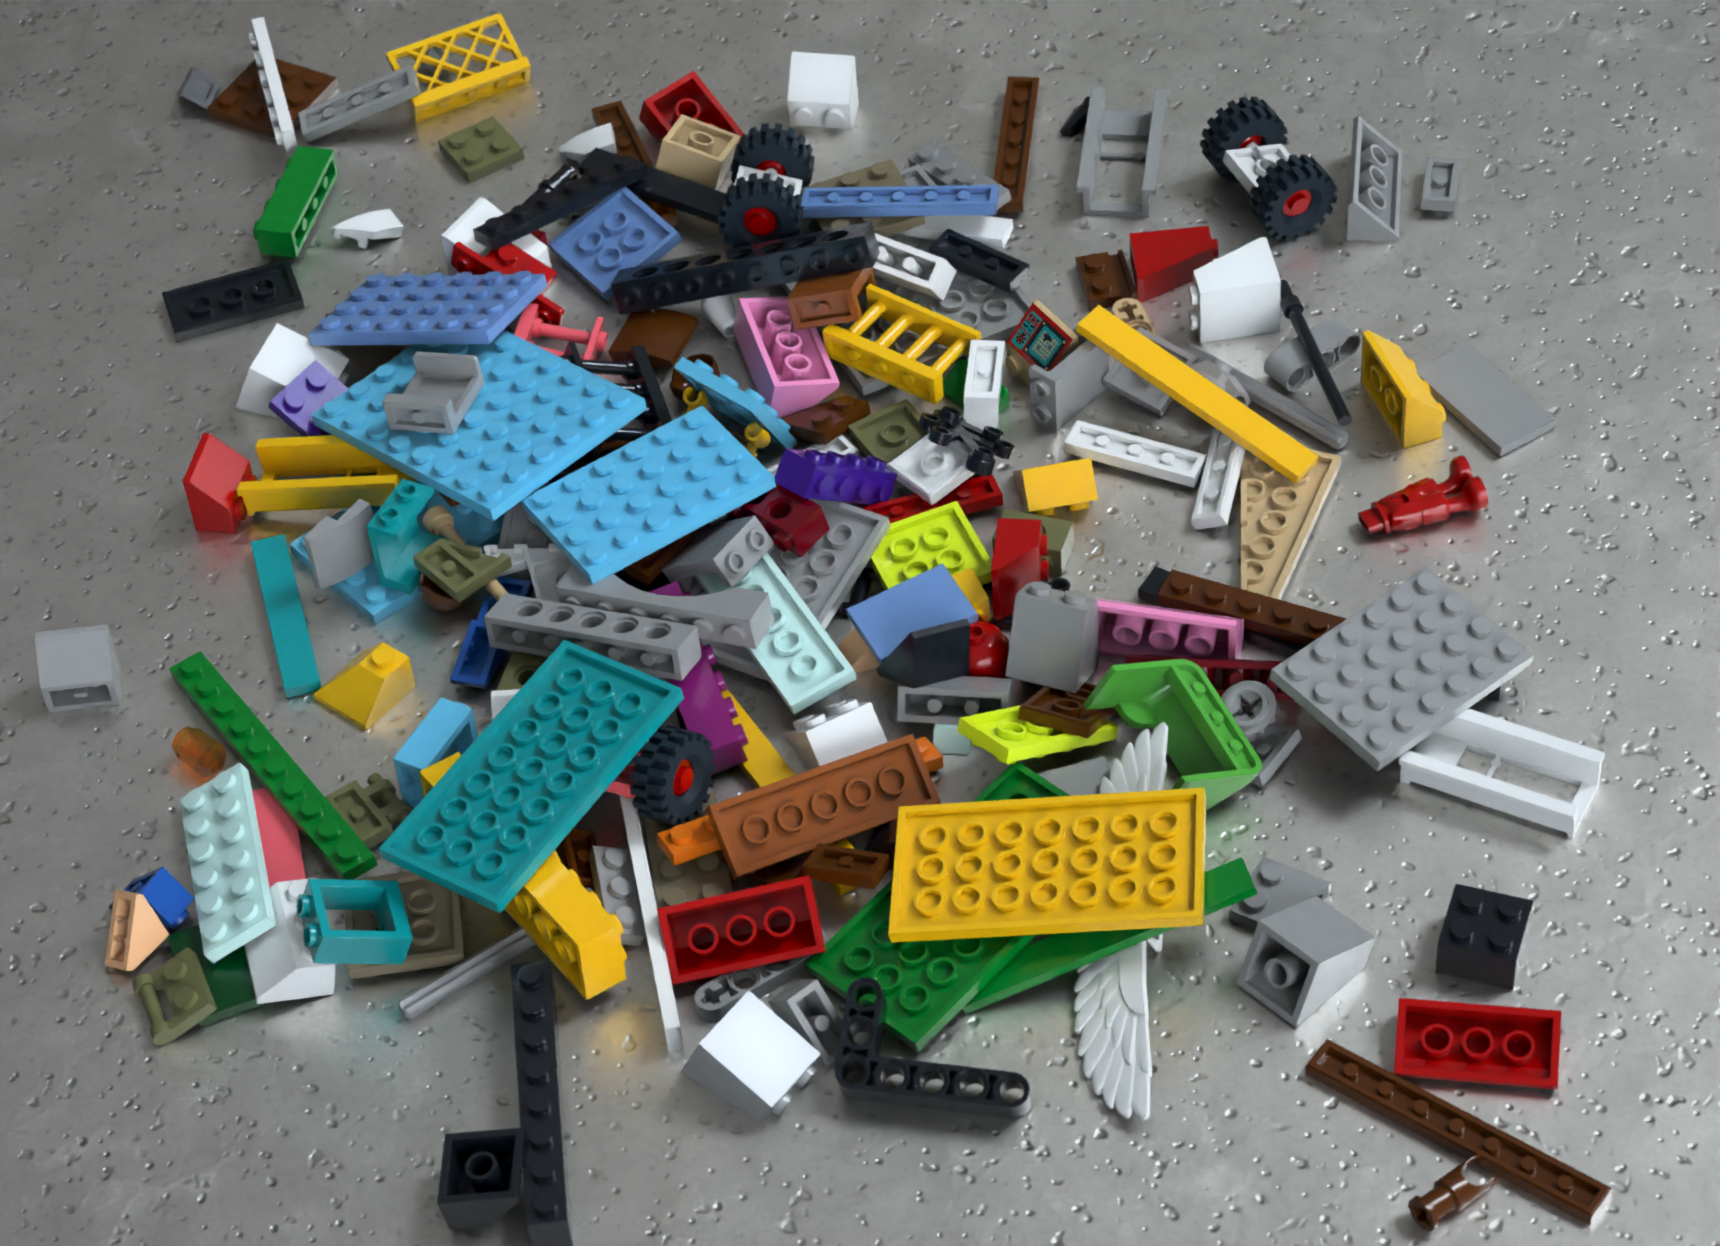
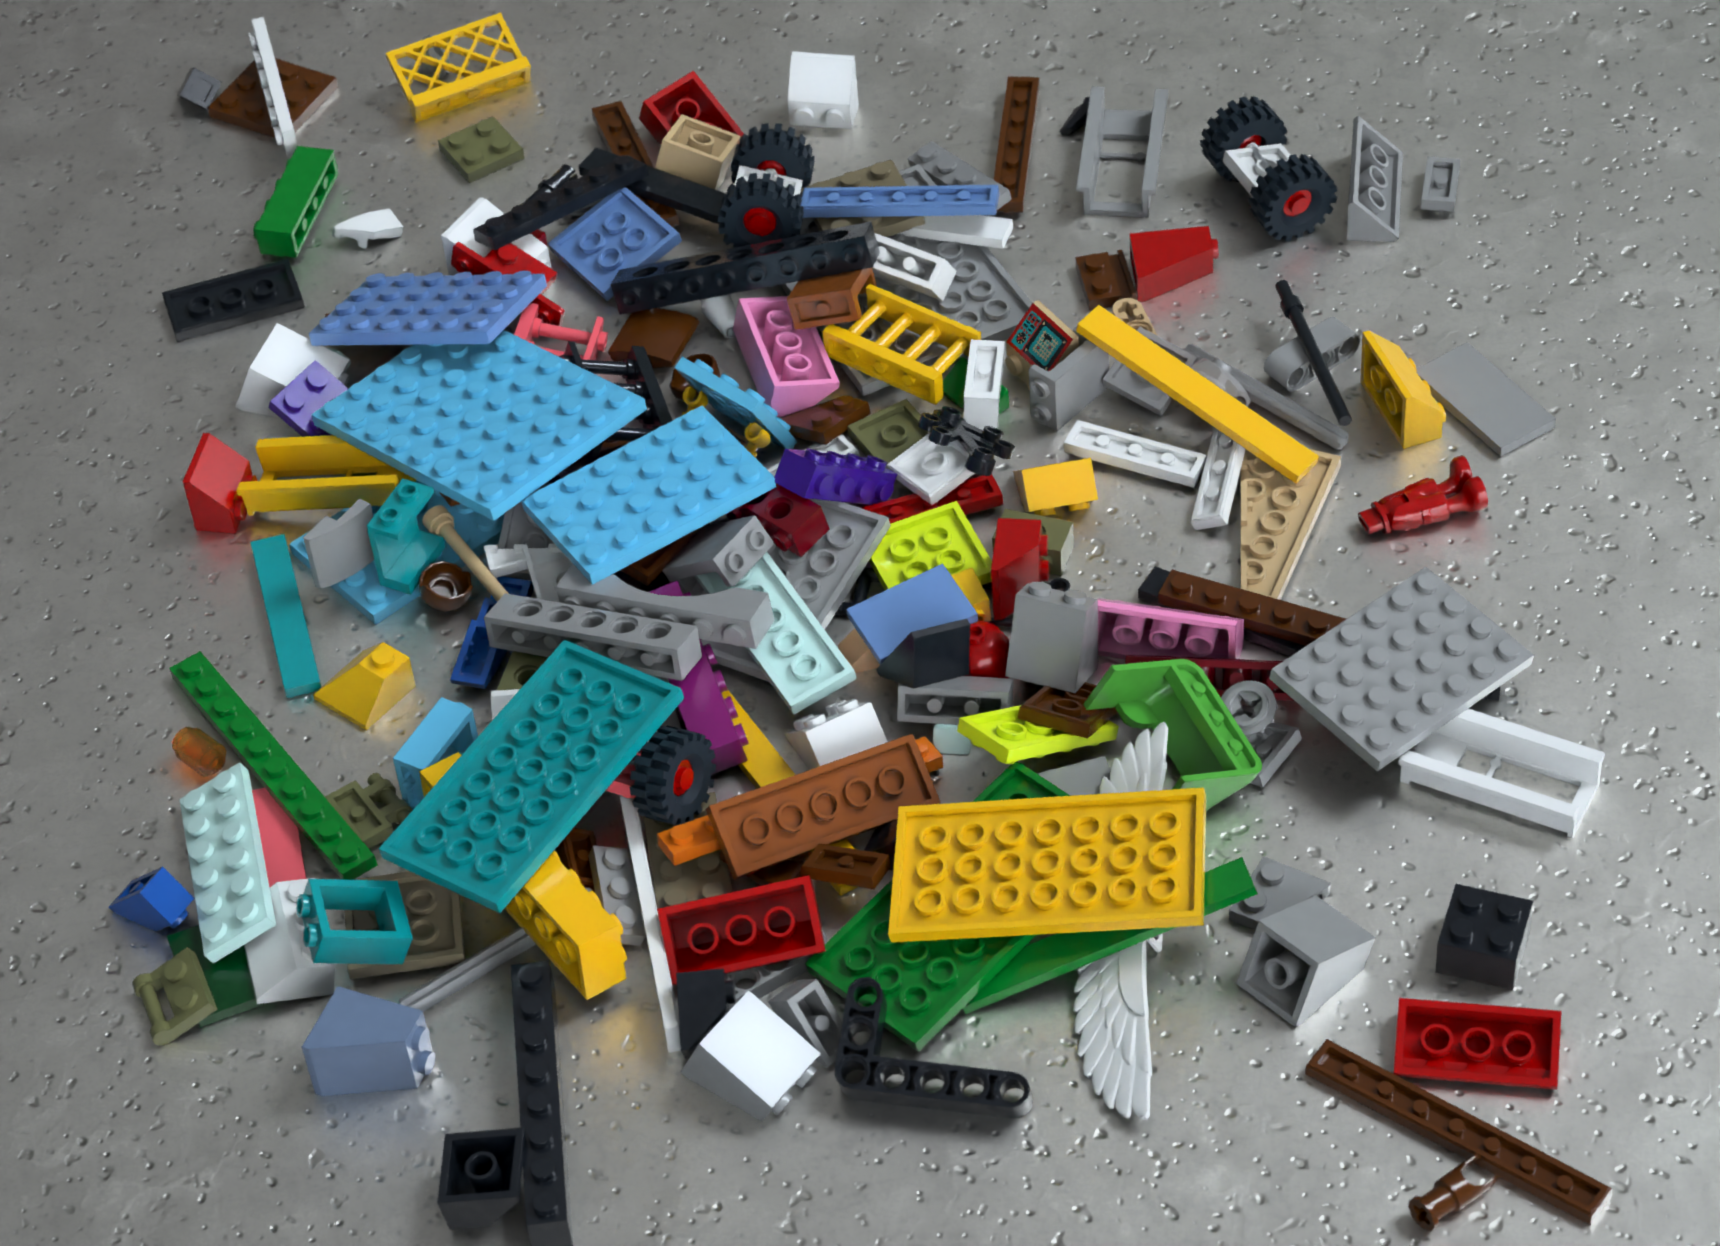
(78, 668): light grey slope -> none
(133, 931): light nougat slope -> none
(359, 103): light grey plate -> none
(367, 1046): none -> sand blue slope
(436, 394): light grey panel -> none
(459, 568): olive wing -> none
(584, 143): white slope -> none
(701, 1004): none -> black slope
(980, 260): black plate -> none
(1236, 295): white slope -> none

